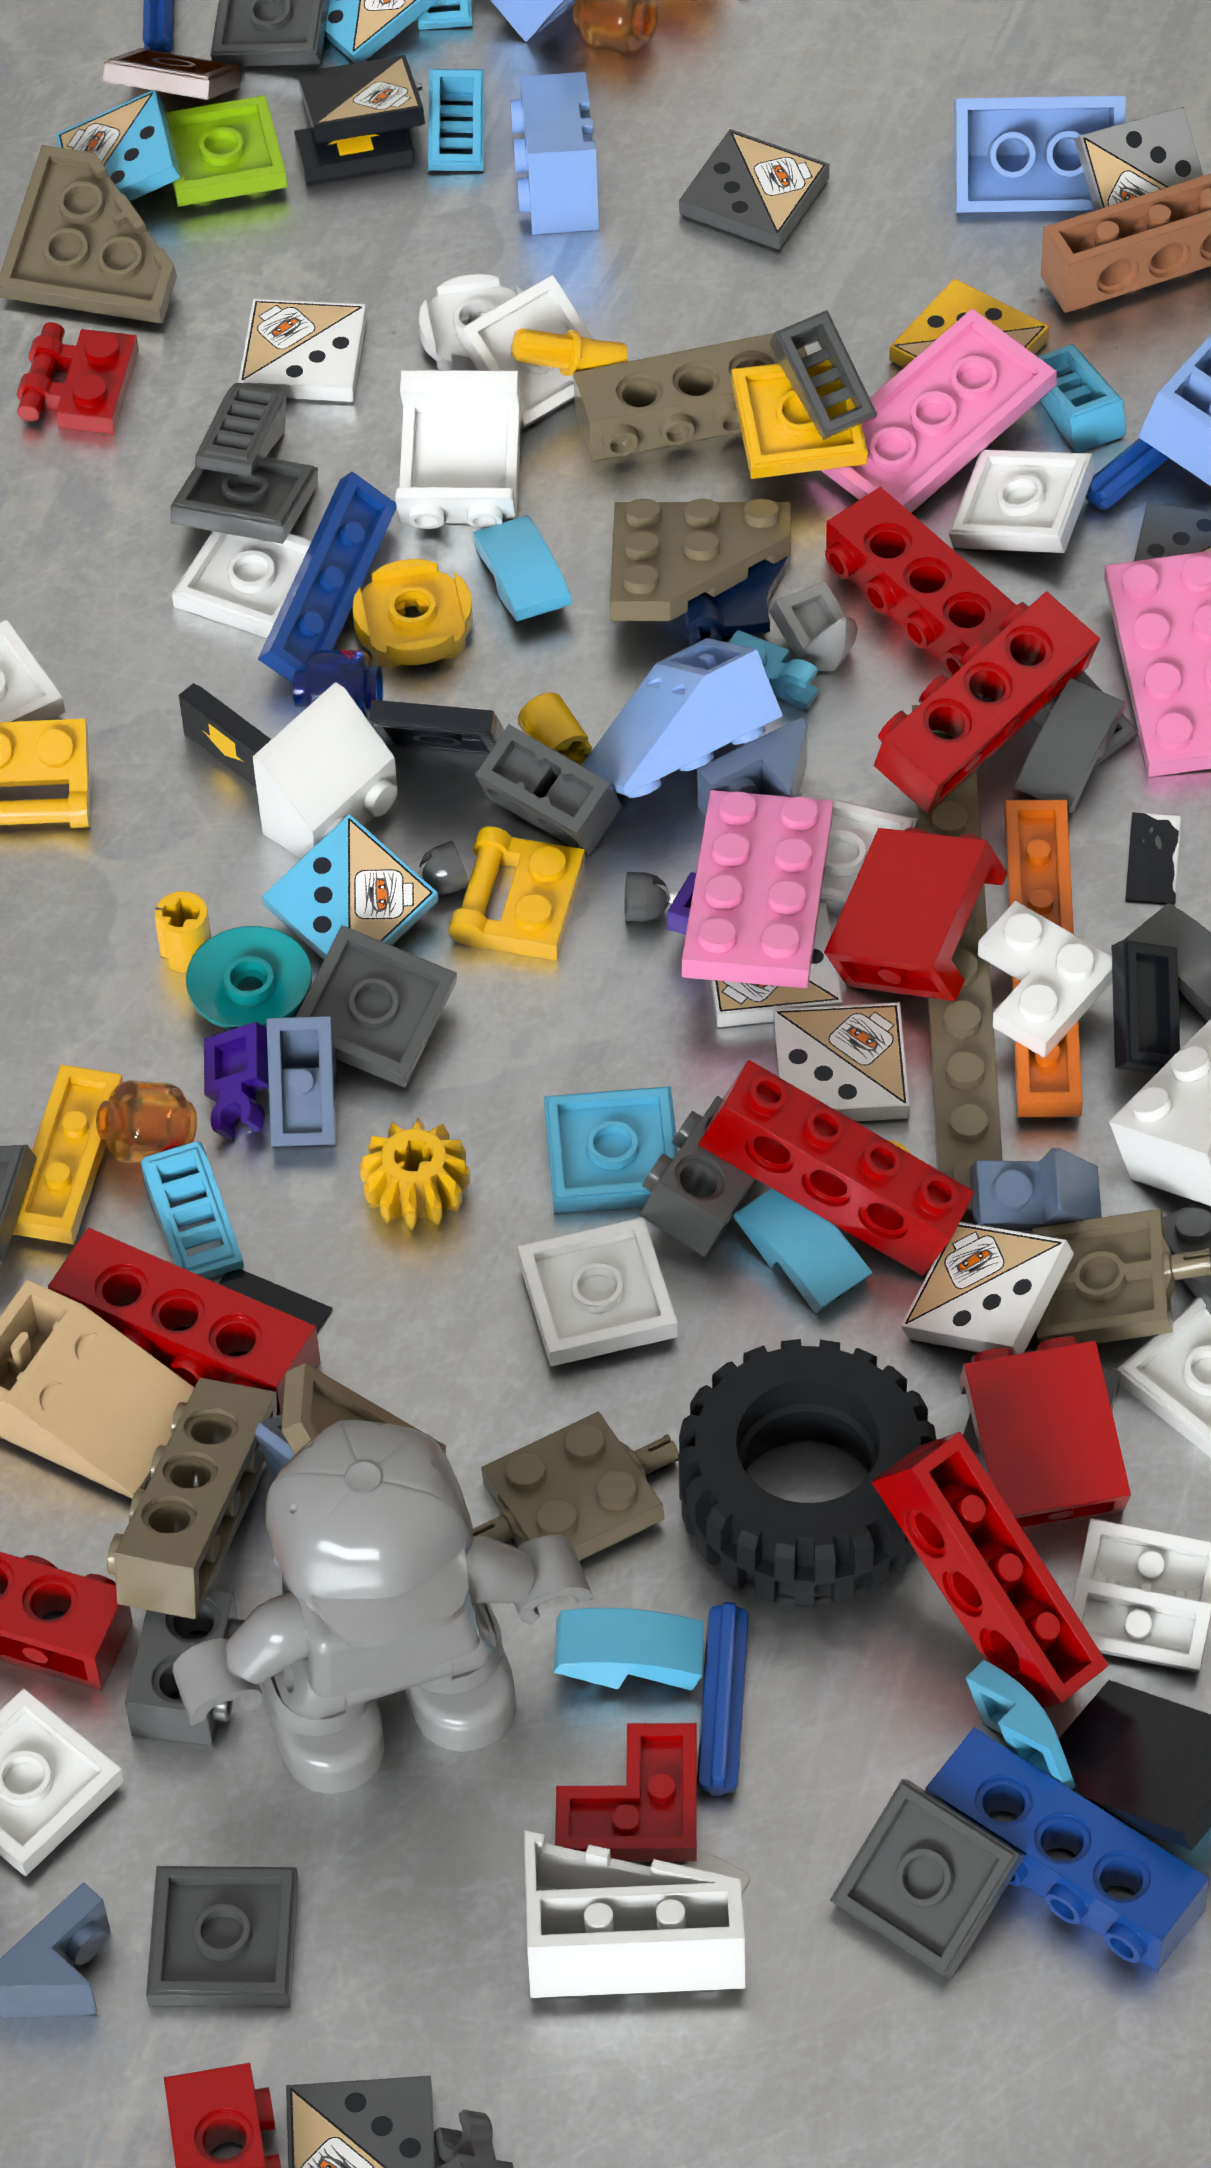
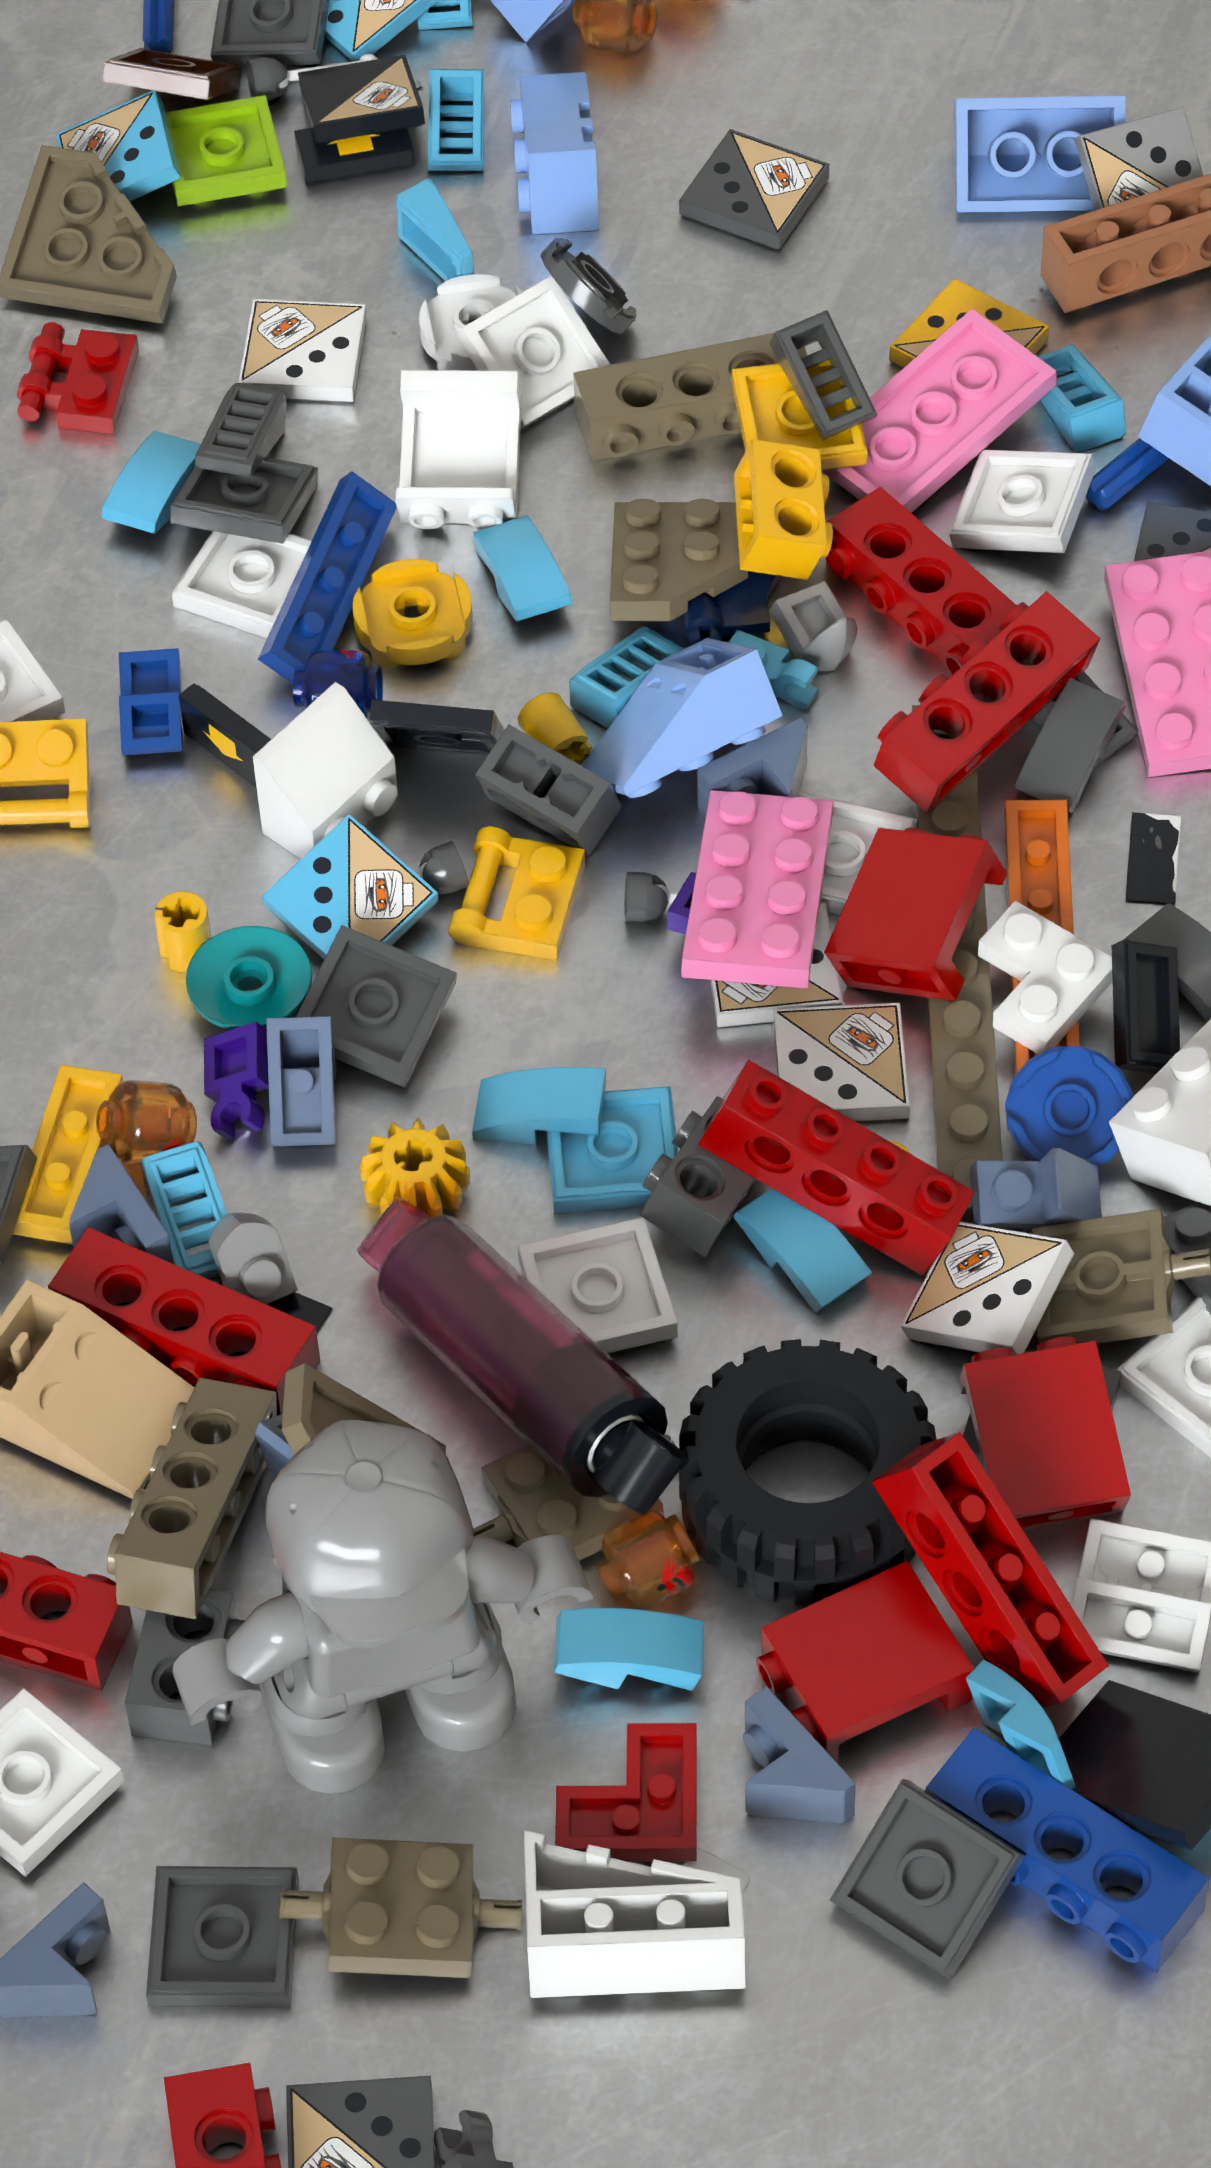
(117, 1208): none -> sand blue slope
(150, 702): none -> blue slope
(151, 482): none -> medium azure slope
(251, 1257): none -> light grey plate
(271, 78): none -> dark grey hinge
(400, 1908): none -> dark tan plate
(432, 231): none -> medium azure slope
(522, 1356): none -> clear pink piece
(544, 1099): none -> medium azure slope
(566, 351): yellow axle -> none
(588, 285): none -> dark grey tile
(590, 684): none -> medium azure slope
(648, 1559): none -> clear orange head
(722, 1699): blue axle -> none
(781, 509): none -> yellow brick
(798, 1773): none -> sand blue slope
(864, 1658): none -> red panel
(1066, 1104): none -> blue tile

